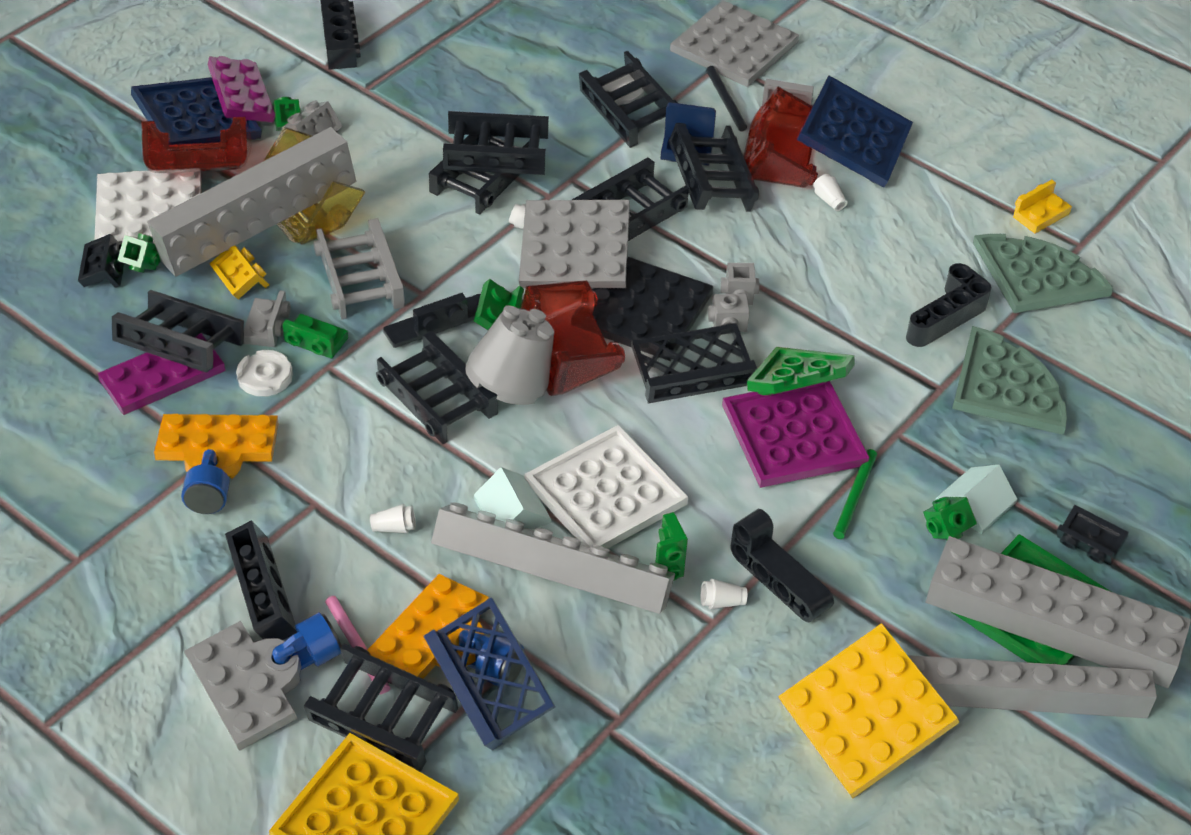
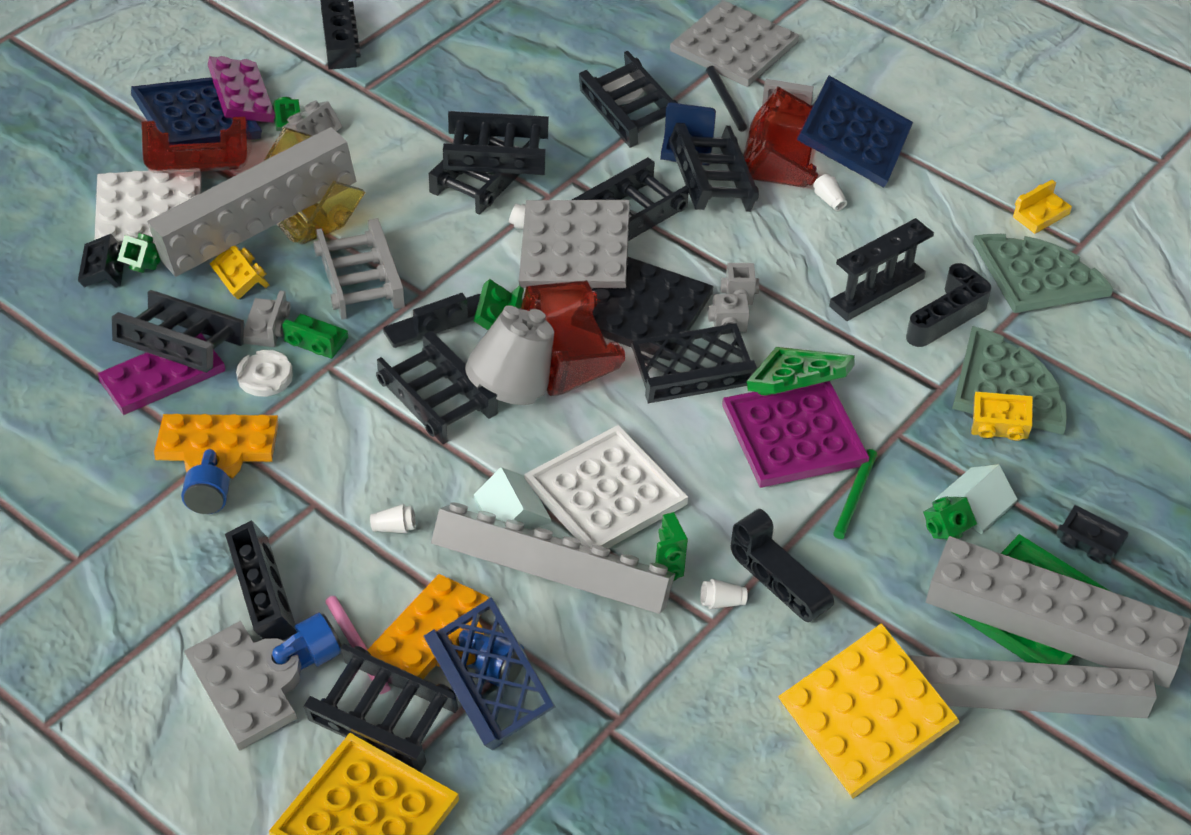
(888, 282): none -> black fence
(1002, 415): none -> yellow bracket

